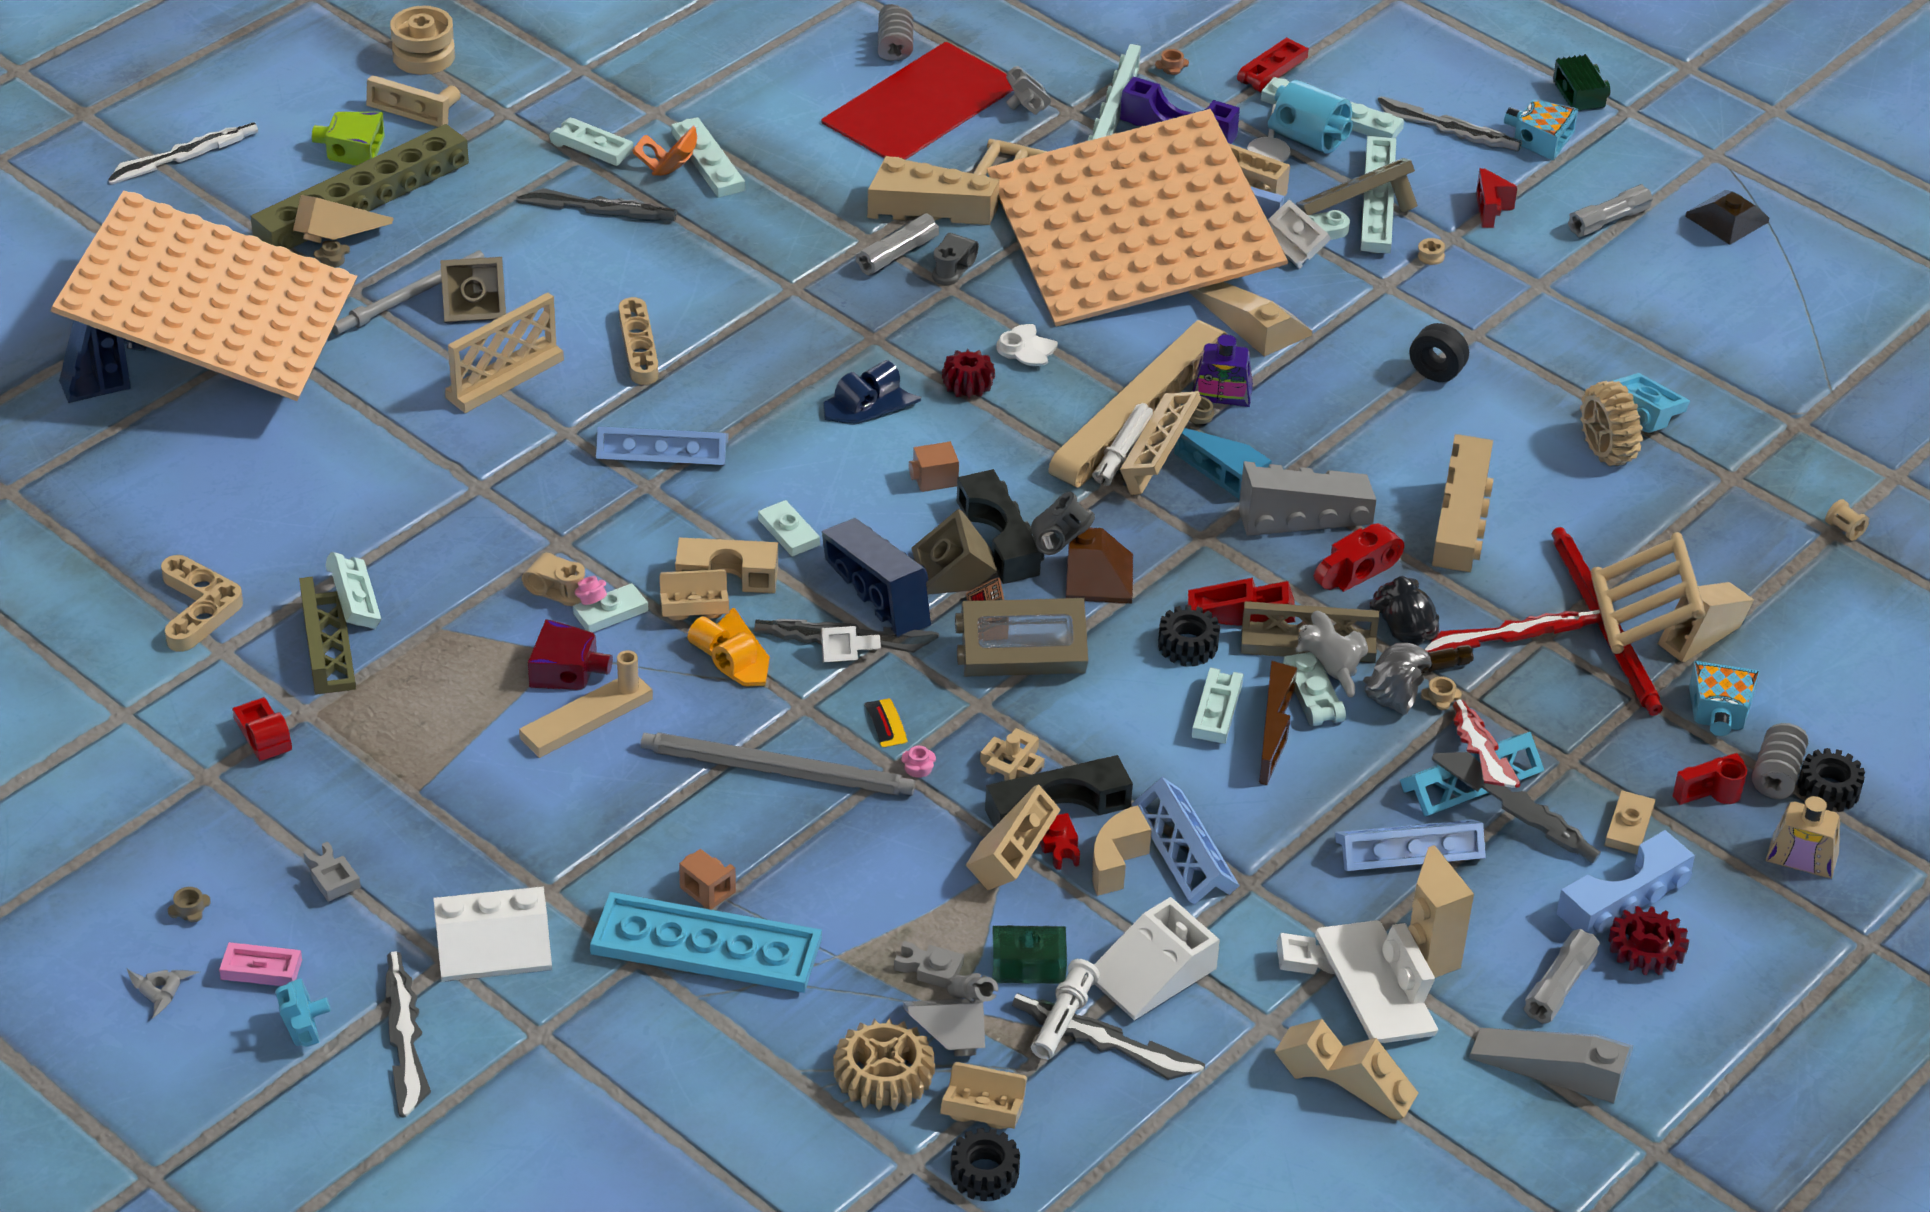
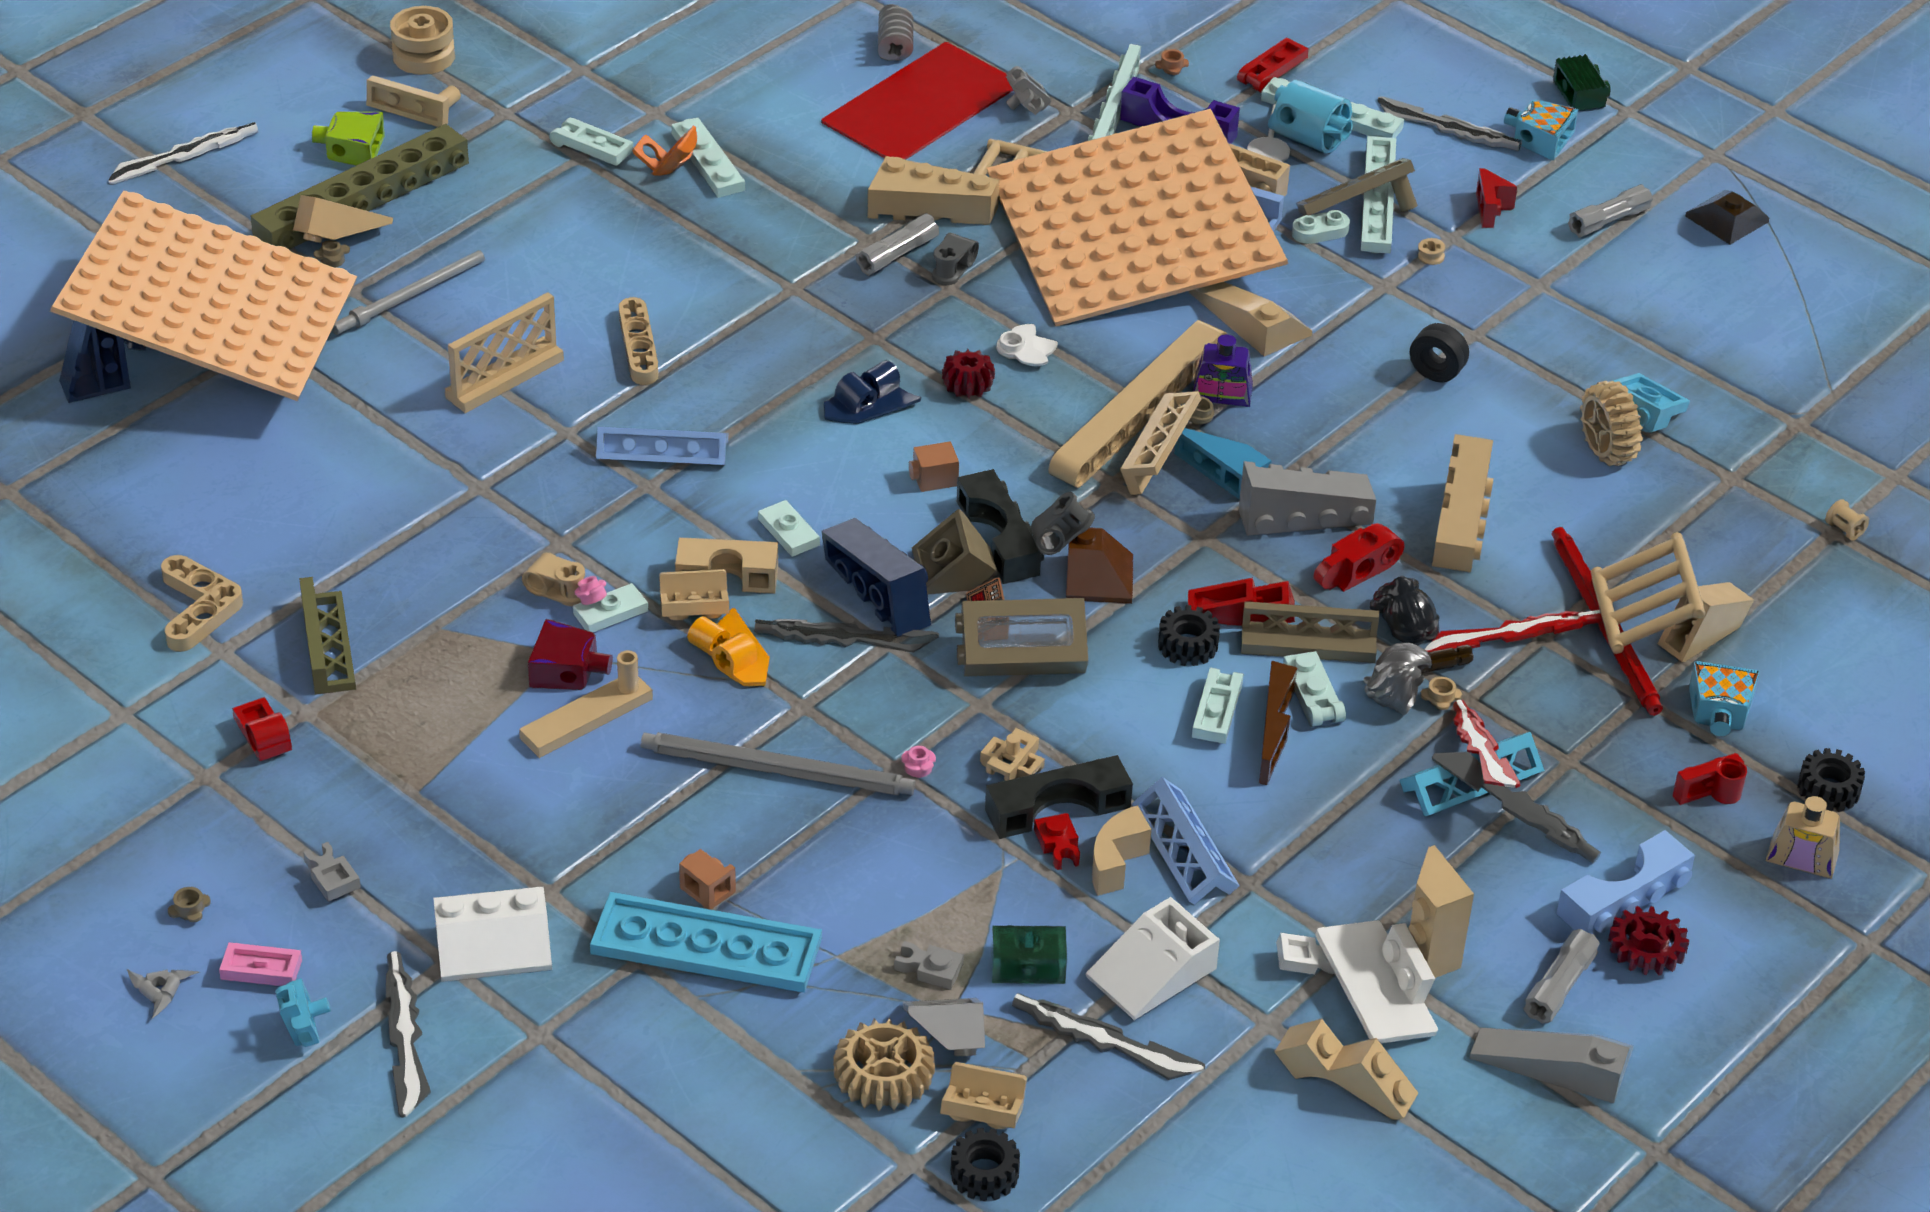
(354, 590): light aqua plate -> none
(473, 289): dark tan slope -> none
(598, 205): dark grey sword -> none
(842, 643): white plate -> none
(886, 722): sticker -> none
(972, 987): light grey pin -> none
(1013, 840): tan slope -> none
(1070, 997): white pin -> none
(1123, 443): white axle -> none
(1297, 233): white plate -> none
(1335, 652): light grey animal -> none
(1410, 843): light blue fence -> none
(1629, 822): tan plate -> none
(1780, 760): light grey piece -> none

